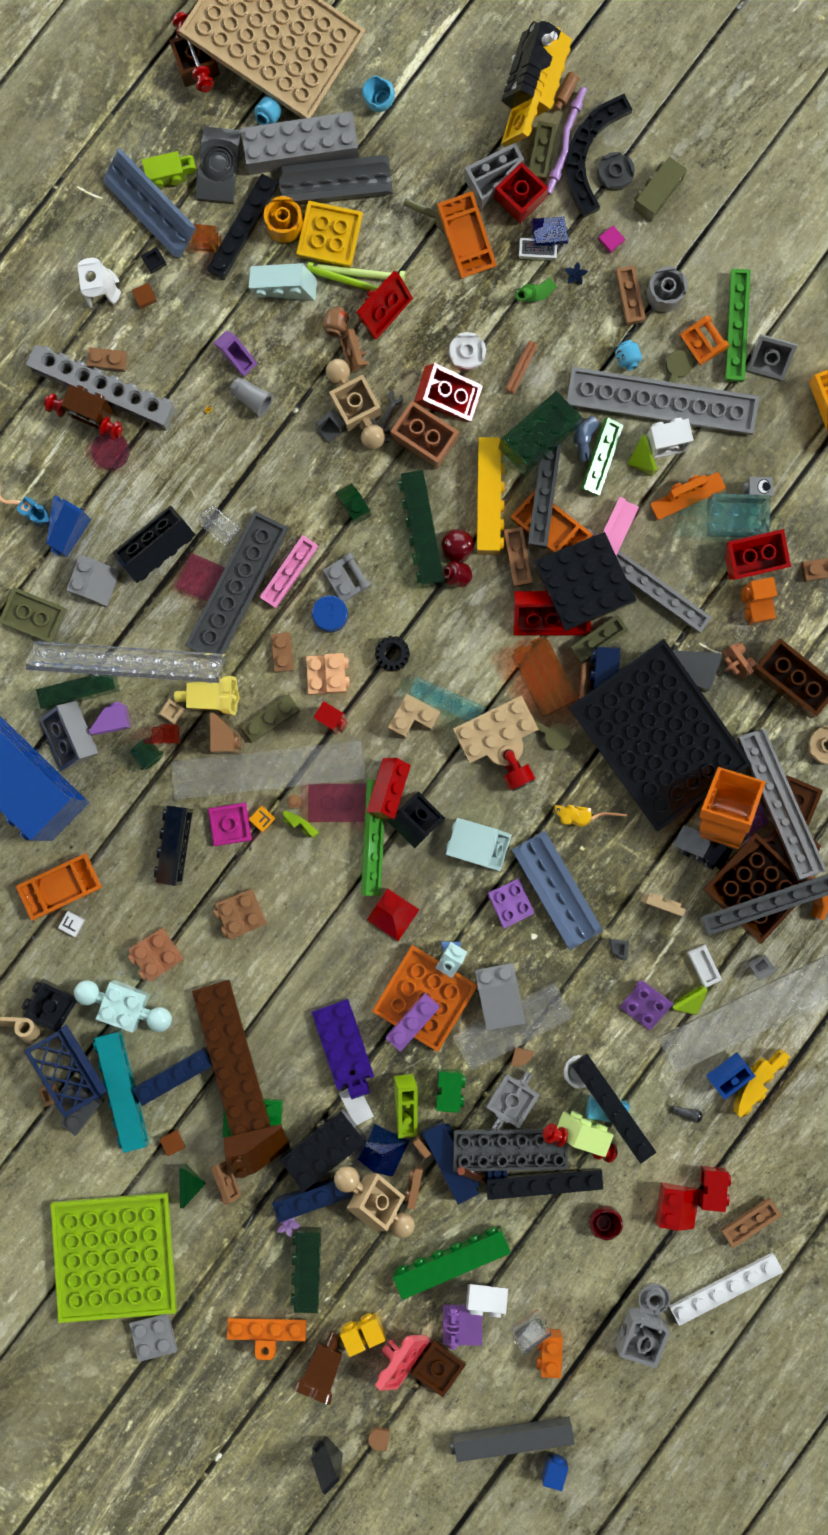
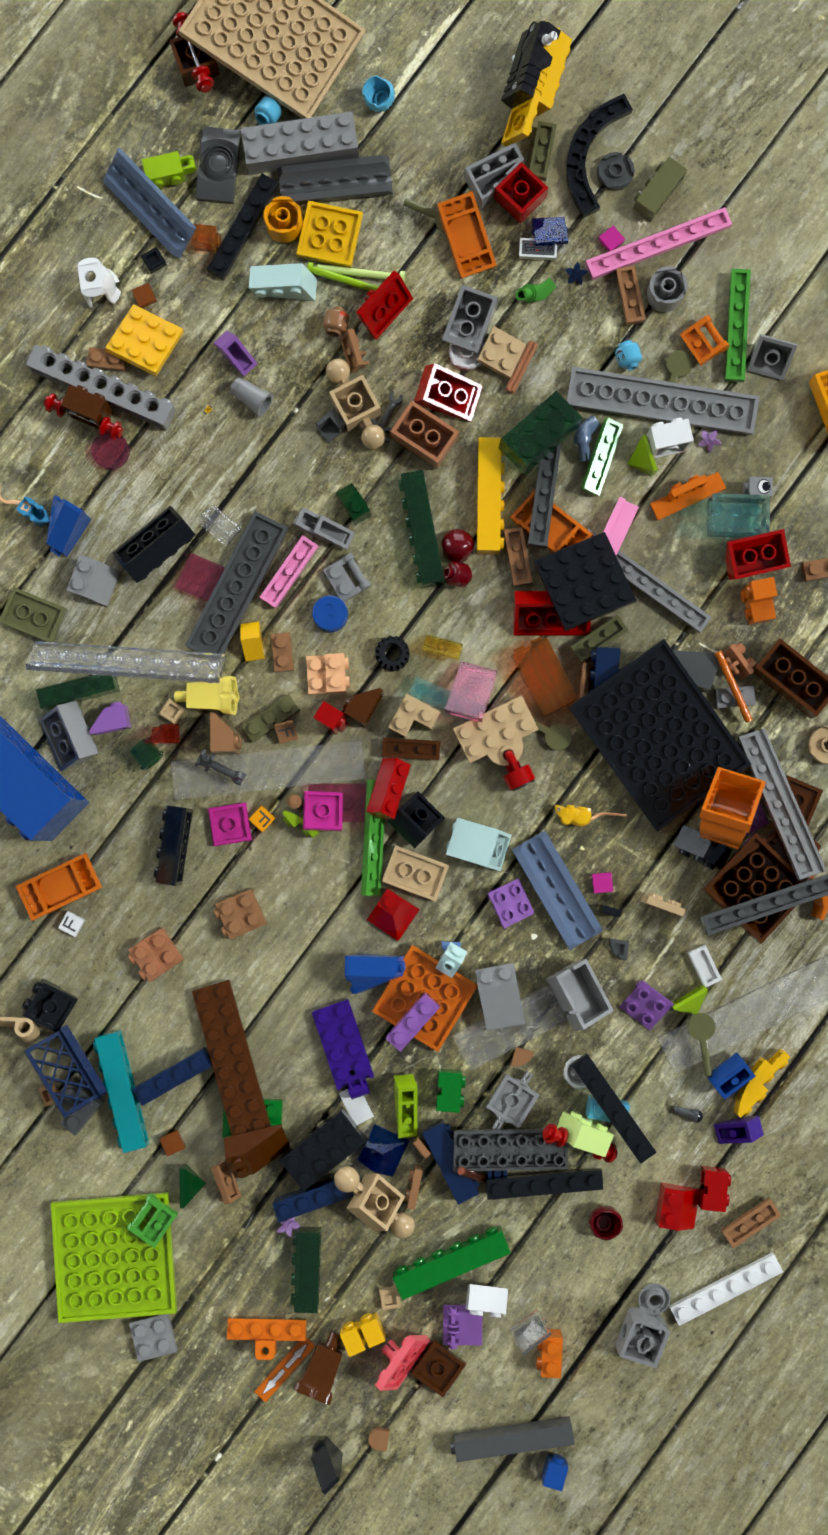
(123, 1006): light aqua brick -> none
(144, 340): none -> yellow plate
(158, 1223): none -> bright green plate
(208, 762): none -> dark grey bar
(252, 641): none -> yellow slope
(284, 1369): none -> orange sticker
(286, 731): none -> medium nougat tile
(322, 811): none -> dark pink tile
(323, 528): none -> light grey slope
(363, 705): none -> reddish brown slope
(372, 970): none -> blue slope
(389, 1298): none -> tan tile
(411, 749): none -> reddish brown plate
(415, 873): none -> tan plate
(442, 647): none -> clear yellow plate
(470, 318): none -> light grey slope
(471, 691): none -> clear pink tile
(501, 352): none -> tan plate
(566, 90): medium nougat cylinder -> none
(575, 107): lavender bar -> none
(580, 994): none -> light grey piece
(602, 882): none -> dark pink tile
(610, 910): none -> black tile
(658, 243): none -> bright pink plate
(702, 1028): none -> olive piece
(709, 440): none -> lavender plant
(725, 698): none -> light grey plate
(733, 686): none -> orange bar
(739, 1130): none -> dark purple slope
(761, 967): light grey plate -> none

